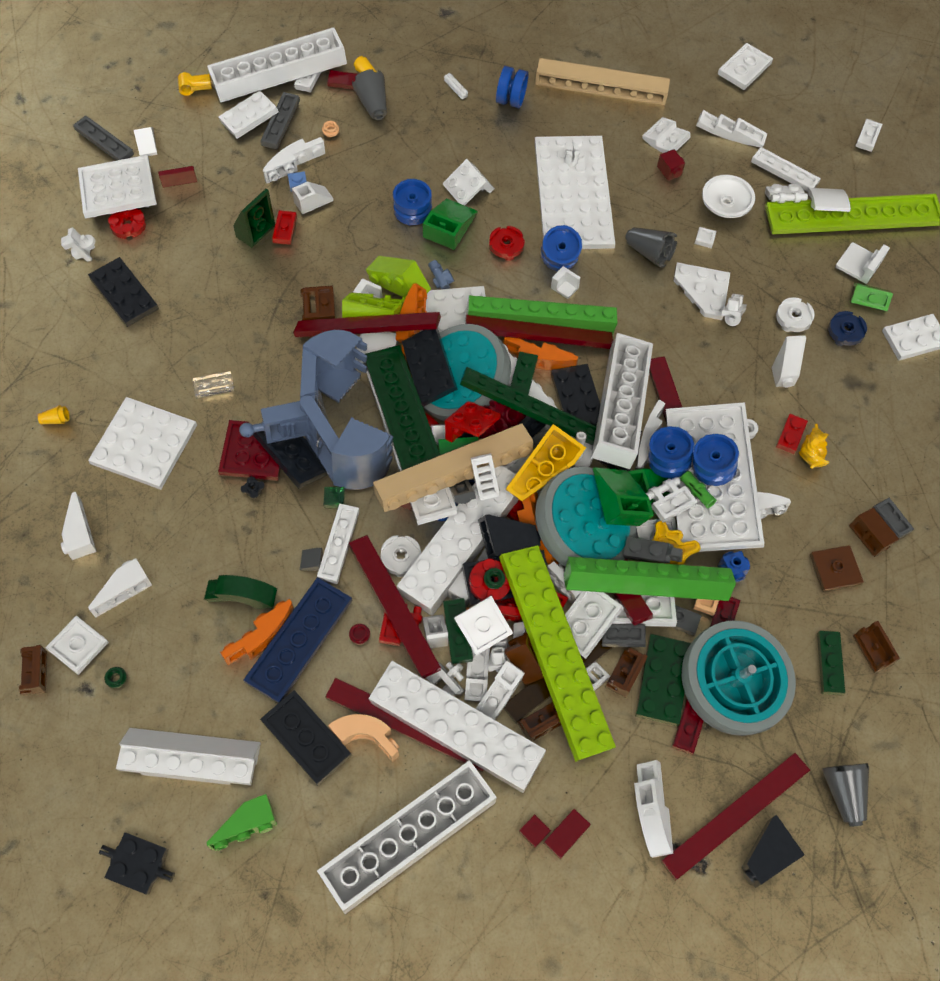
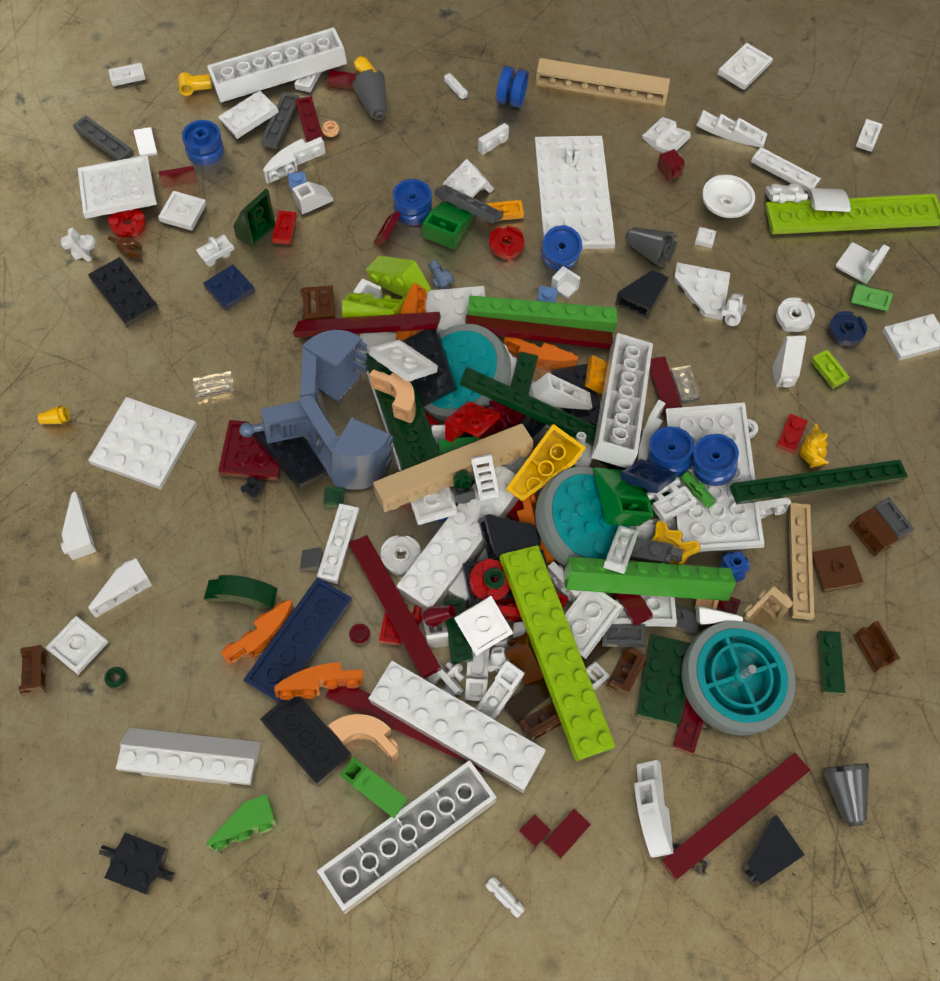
(126, 74): none -> white plate
(126, 244): none -> reddish brown hand
(182, 210): none -> white plate
(203, 142): none -> blue wheel
(215, 249): none -> white hips
(229, 287): none -> dark blue plate
(308, 118): none -> dark red tile
(308, 681): none -> orange slope
(373, 787): none -> bright green slope
(387, 228): none -> dark red tile
(403, 360): none -> white plate
(404, 405): none -> light nougat arch
(438, 614): none -> dark red cone
(462, 479): none -> dark green plate
(469, 204): none -> dark grey plate
(493, 138): none -> white plate
(505, 897): none -> white axle
(511, 209): none -> light orange plate
(547, 294): none -> medium blue plate
(561, 393): none -> white slope
(596, 374): none -> light orange plate
(621, 549): none -> white tile
(643, 294): none -> black slope
(648, 476): none -> dark blue plate
(685, 384): none -> clear plate
(712, 616): none -> white slope
(772, 602): none -> tan bracket
(801, 561): none -> tan plate
(817, 481): none -> dark green plate
(830, 369): none -> lime plate

